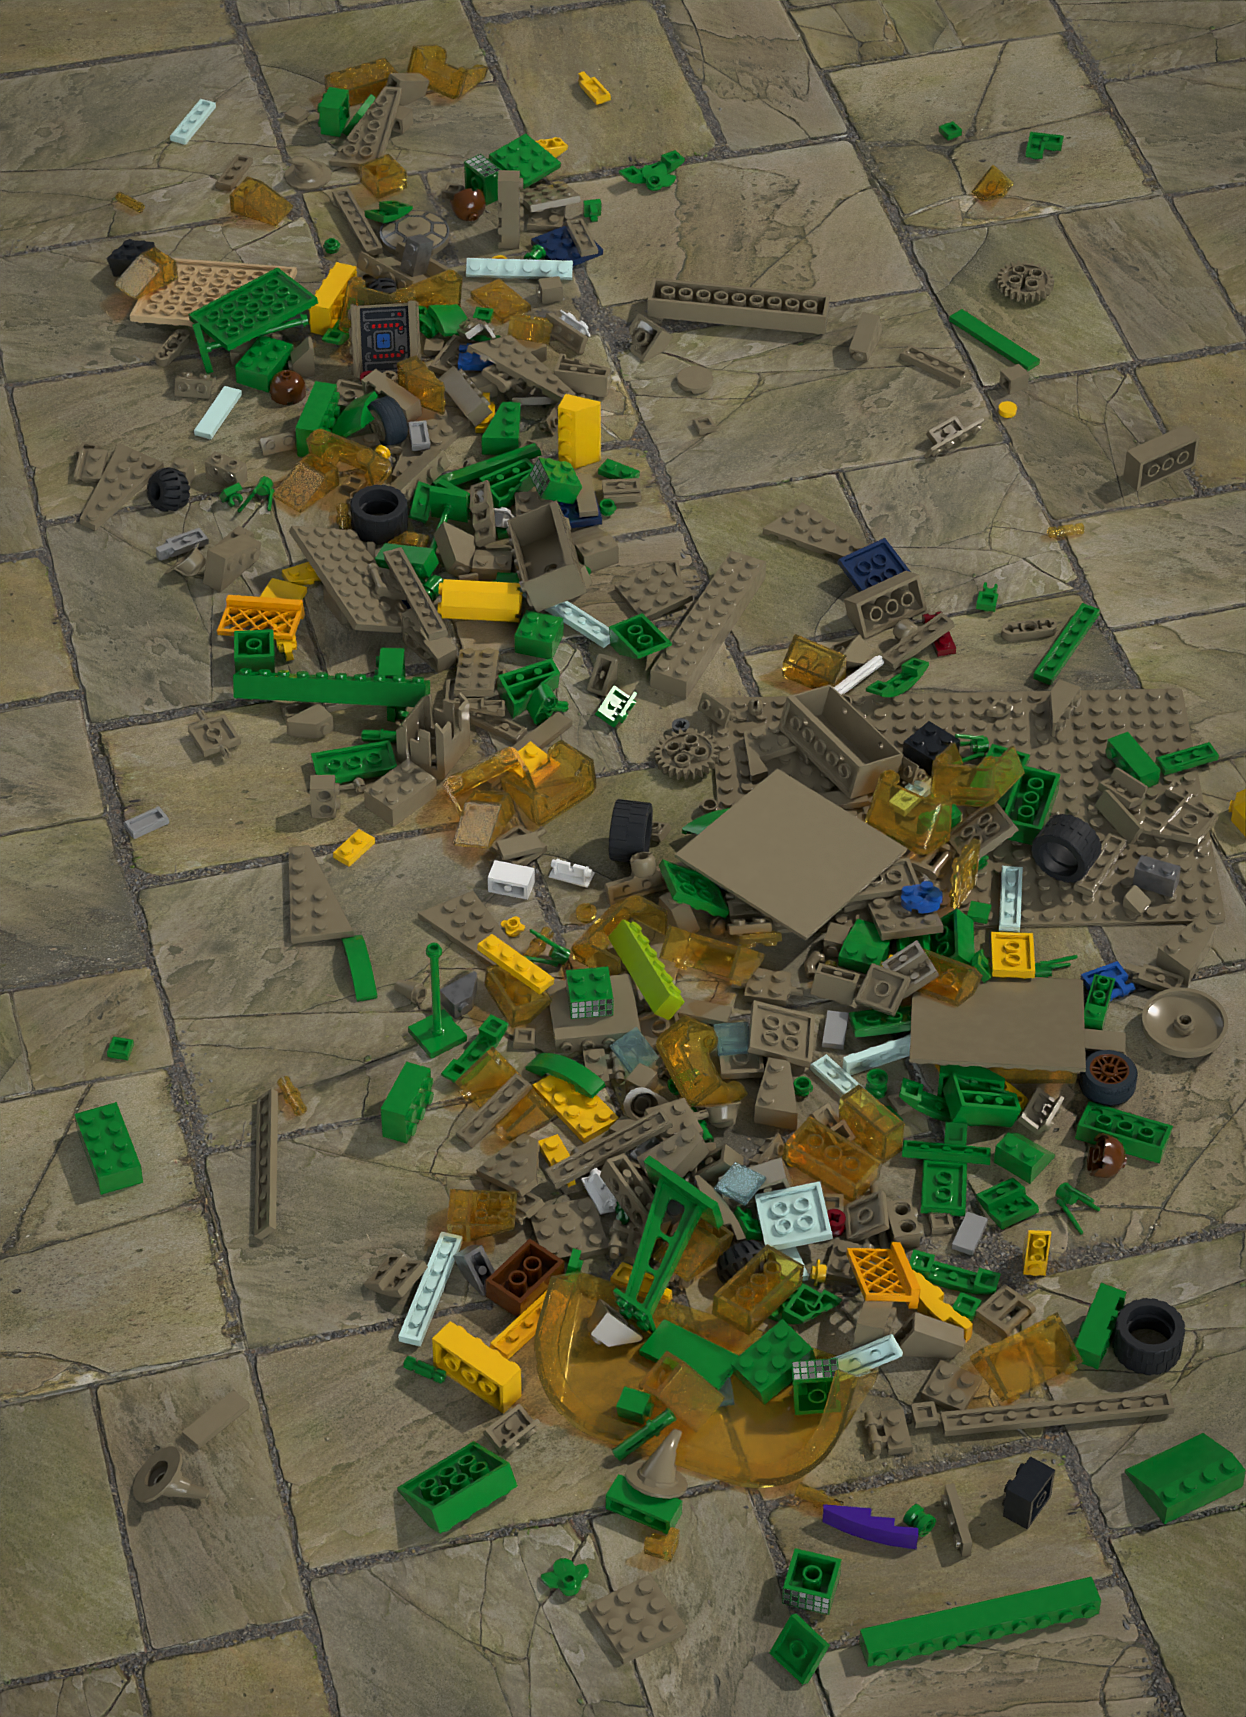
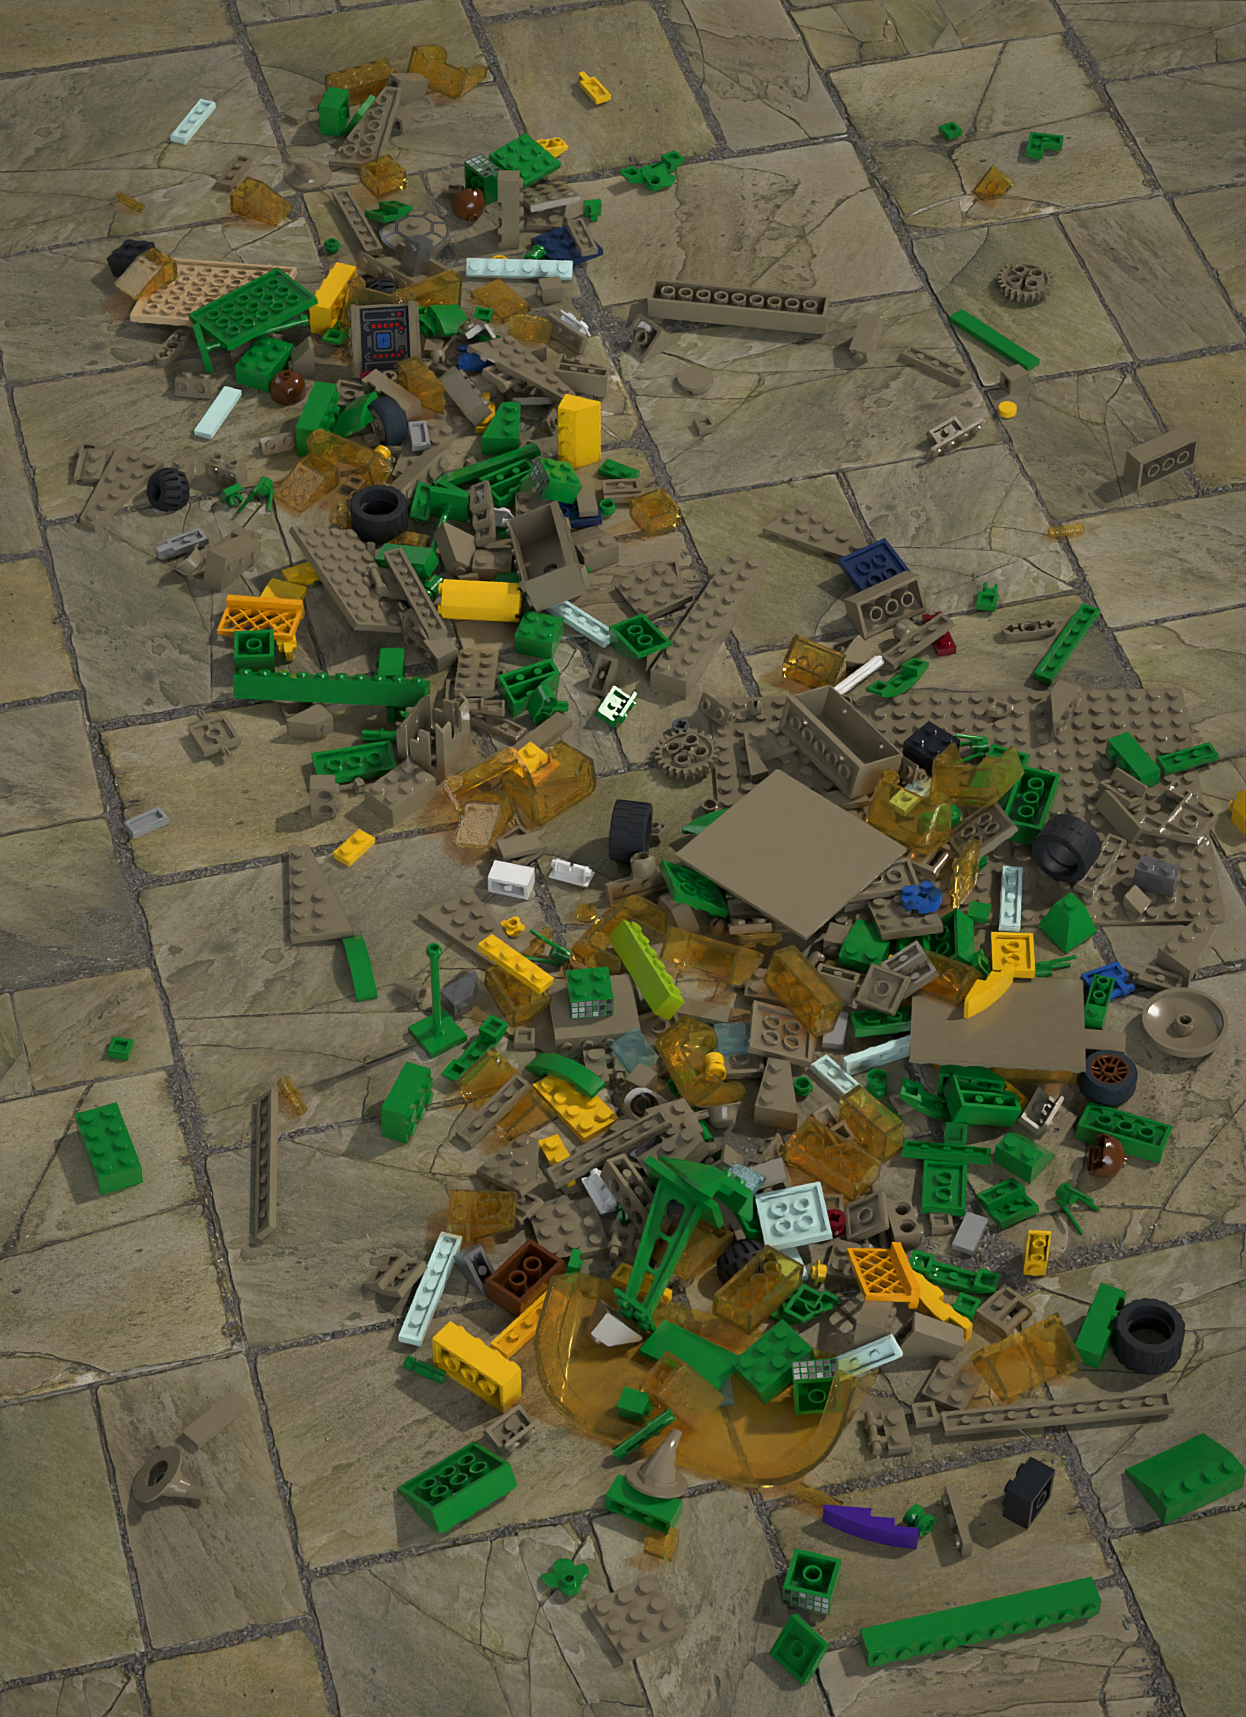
(437, 356): none -> dark tan hinge
(655, 512): none -> clear yellow brick
(714, 1064): none -> yellow wheel
(715, 1183): none -> green wedge
(803, 991): none -> clear yellow brick
(989, 991): none -> yellow slope
(1067, 923): none -> green slope

